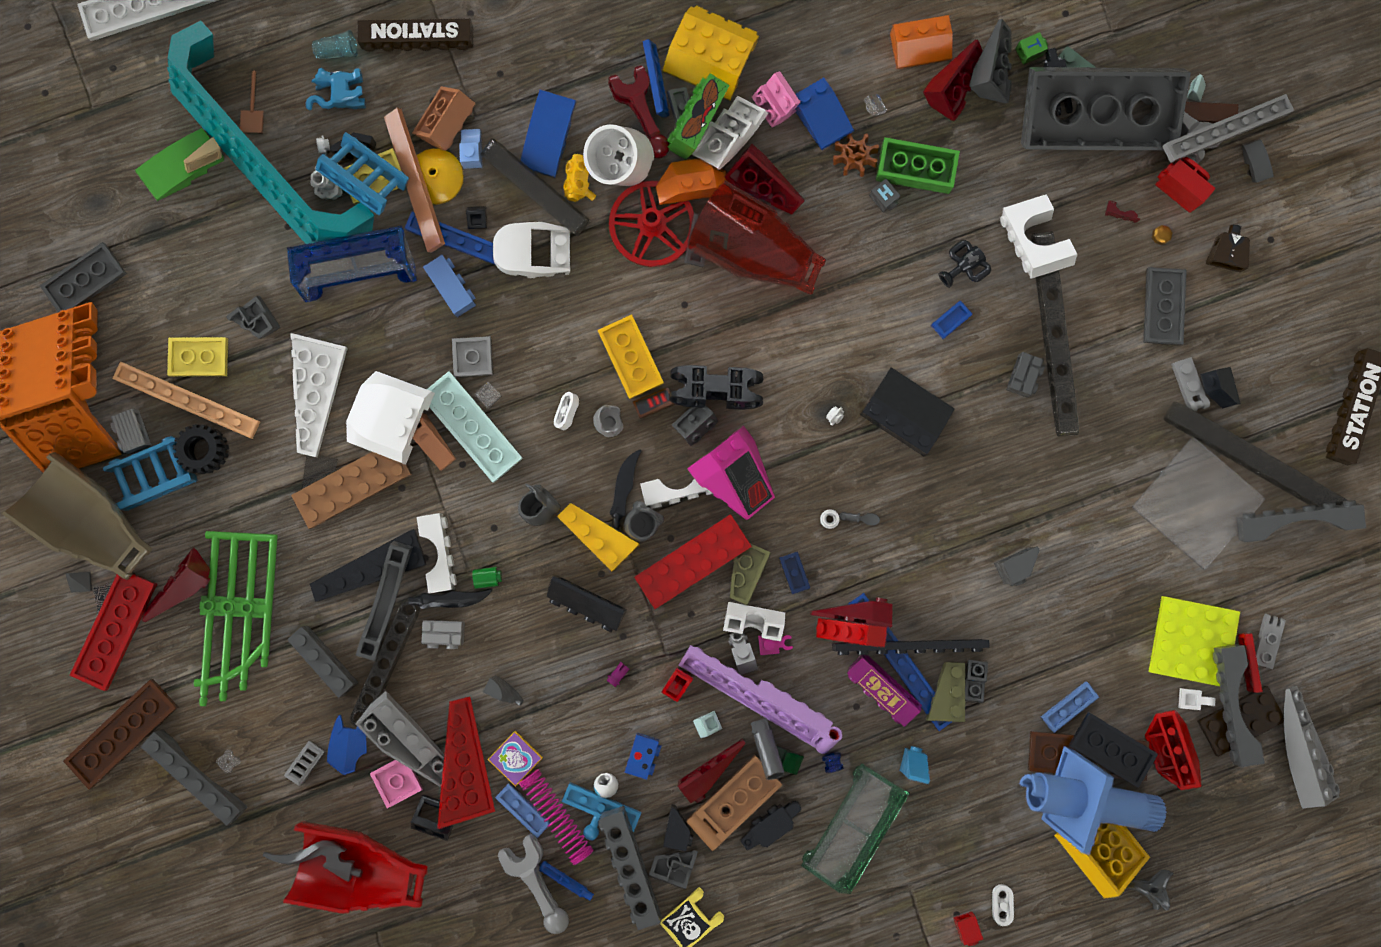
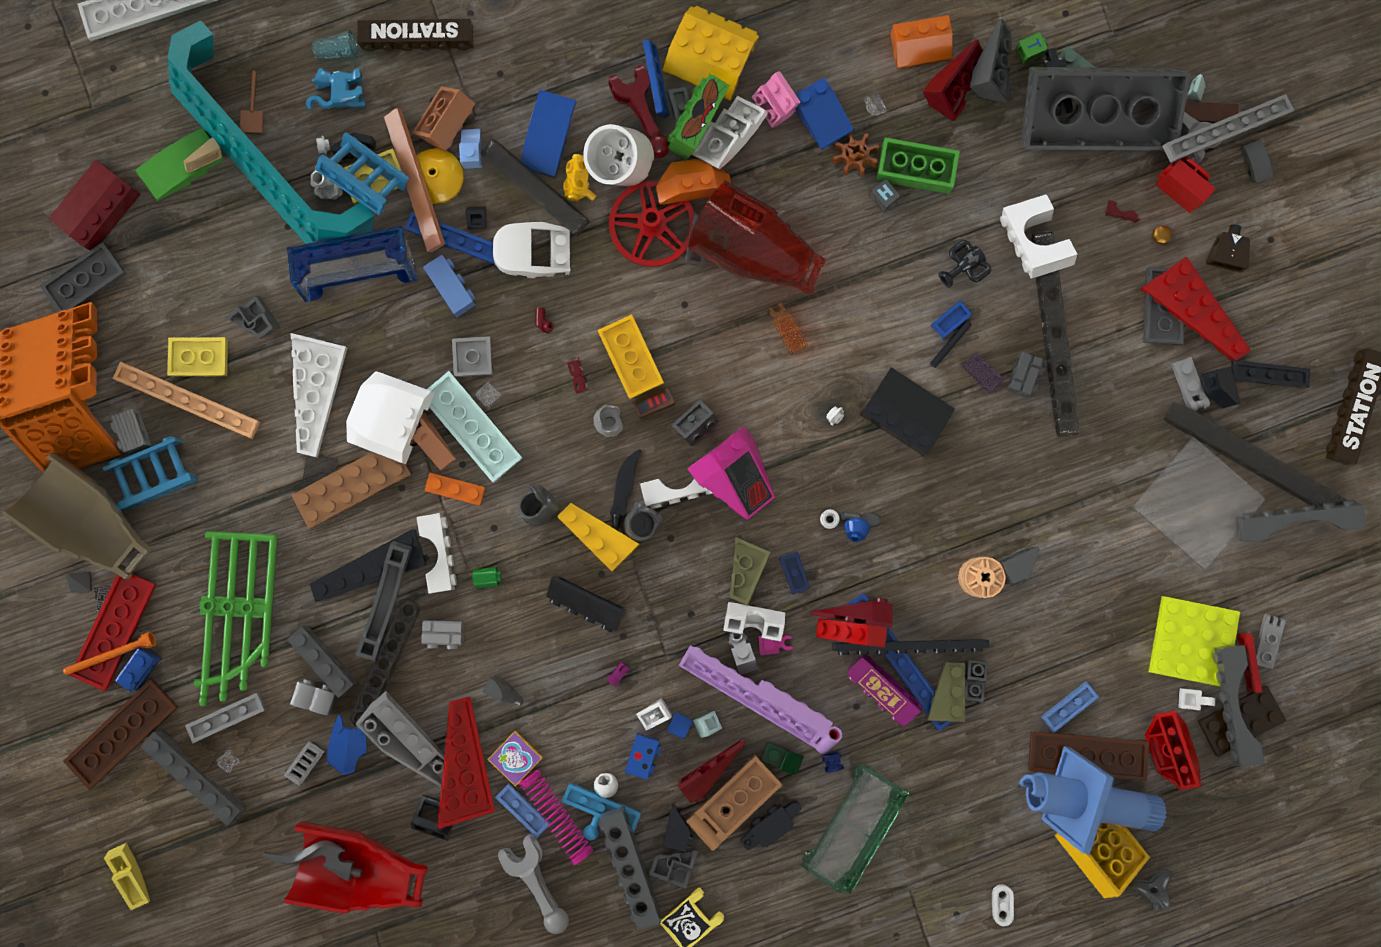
(94, 206): none -> dark red slope
(127, 876): none -> light yellow slope
(138, 669): none -> blue brick
(145, 641): none -> orange piece
(185, 449): black tyre -> none
(188, 579): dark red wedge -> none
(225, 717): none -> light grey plate
(313, 697): none -> light grey brick
(395, 782): bright pink plate -> none
(452, 599): black sword -> none
(455, 489): none -> orange plate
(542, 323): none -> dark red arm
(566, 411): white plate -> none
(566, 881): blue piece -> none
(577, 372): none -> dark red piece
(654, 714): none -> white slope
(677, 684): red slope -> none
(679, 725): none -> blue slope
(692, 561): red plate -> none
(716, 387): black piece -> none
(760, 178): dark red wedge -> none
(767, 749): dark grey piece -> none
(788, 330): none -> clear orange plate
(857, 529): none -> blue cone
(915, 764): dark azure slope -> none
(950, 344): none -> black bar
(968, 929): red brick -> none
(970, 577): none -> light nougat wheel
(982, 372): none -> clear purple tile
(1113, 749): black plate -> none
(1193, 304): none -> red wing
(1270, 374): none -> black plate
(1306, 754): light grey wedge -> none

